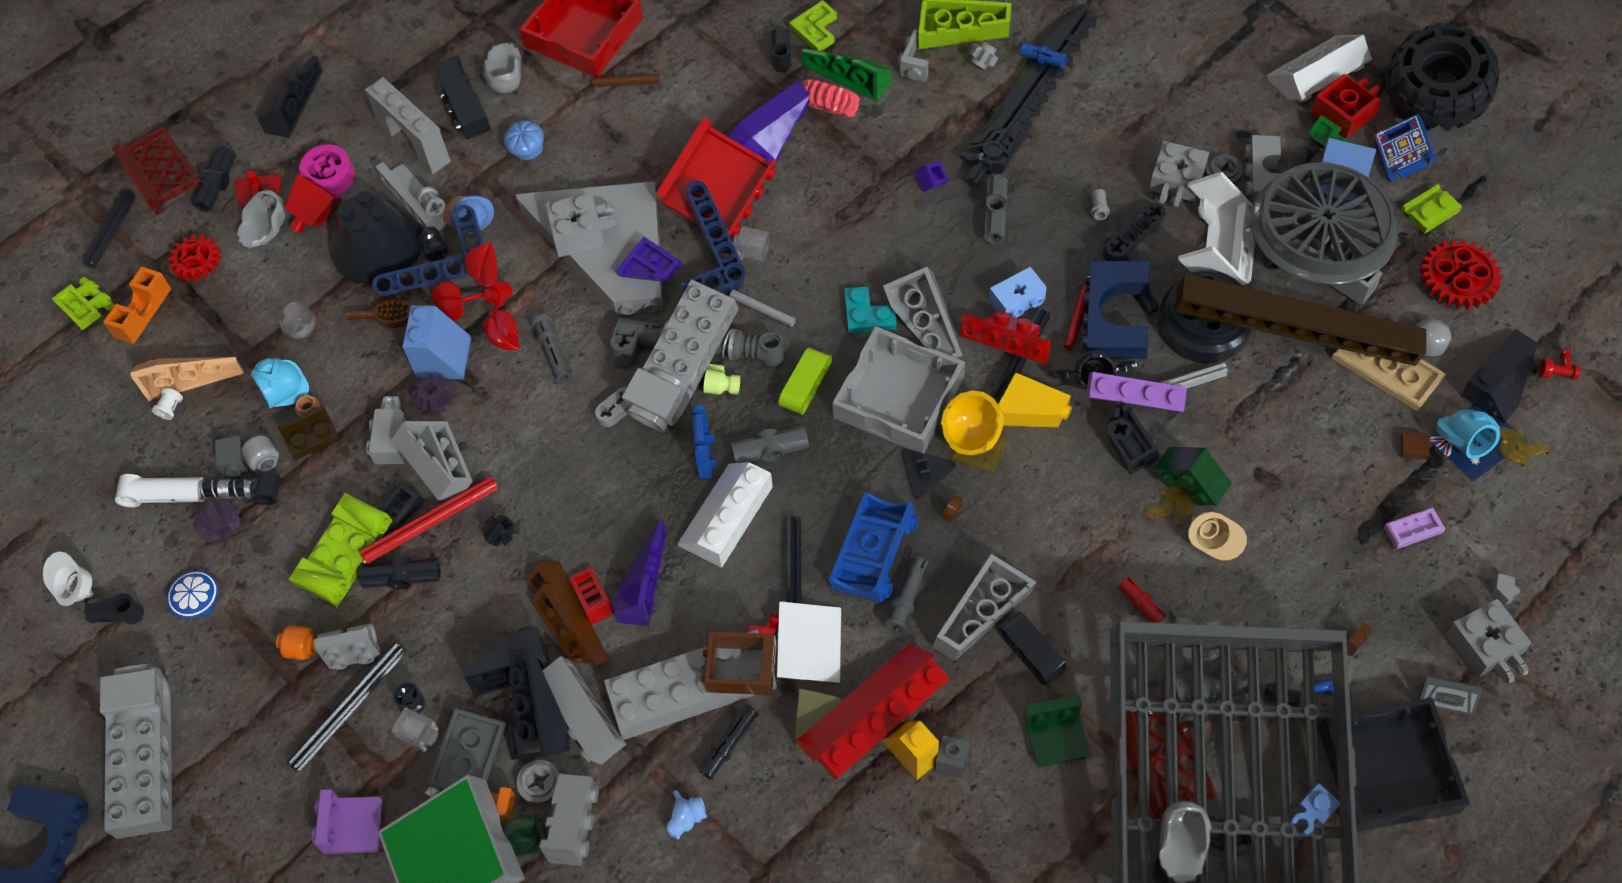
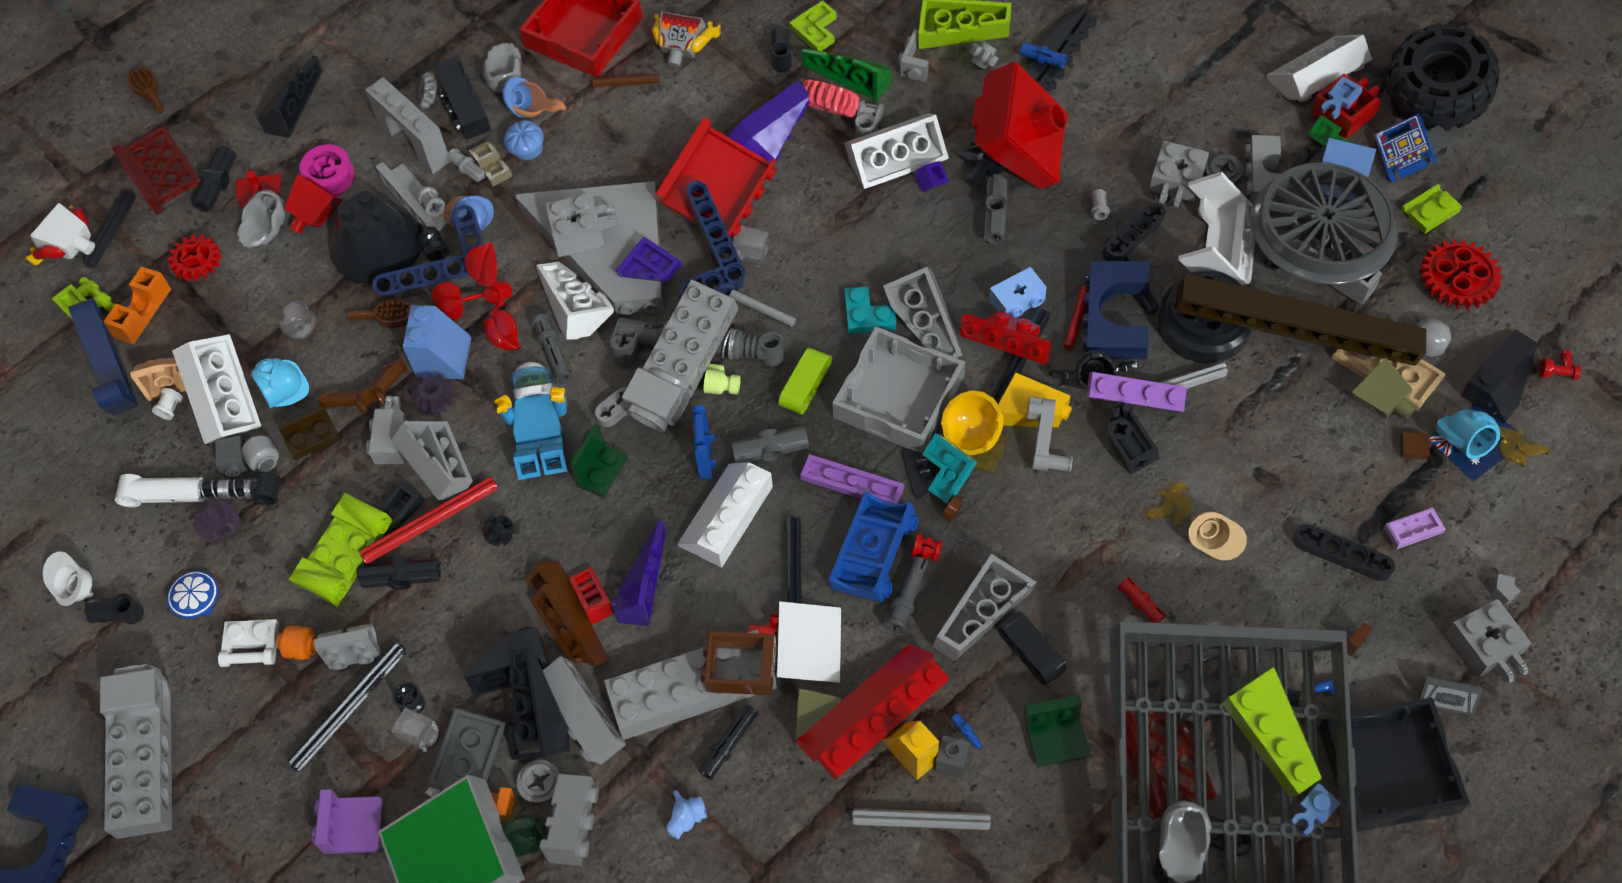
(61, 235): none -> white torso
(114, 389): none -> dark blue beam
(145, 85): none -> reddish brown piece
(216, 388): none -> white slope
(249, 635): none -> white plate
(304, 402): nougat plate -> none
(367, 395): none -> reddish brown piece
(427, 90): none -> light grey gear
(466, 164): none -> light grey axle
(489, 160): none -> dark tan slope
(528, 99): none -> piece
(535, 420): none -> dark azure piece
(574, 303): none -> white wedge
(596, 463): none -> dark green bracket
(682, 35): none -> torso
(850, 480): none -> medium lavender plate
(868, 118): none -> light grey piece
(896, 150): none -> white slope
(918, 818): none -> light grey axle
(927, 548): none -> red bush
(954, 467): none -> teal plate
(966, 730): none -> blue helmet
(1020, 125): none -> red piece
(1043, 410): none -> light grey beam
(1195, 471): dark green brick -> none
(1273, 731): none -> lime wedge
(1342, 94): none -> medium blue plate
(1342, 557): none -> black beam
(1384, 392): none -> olive torso

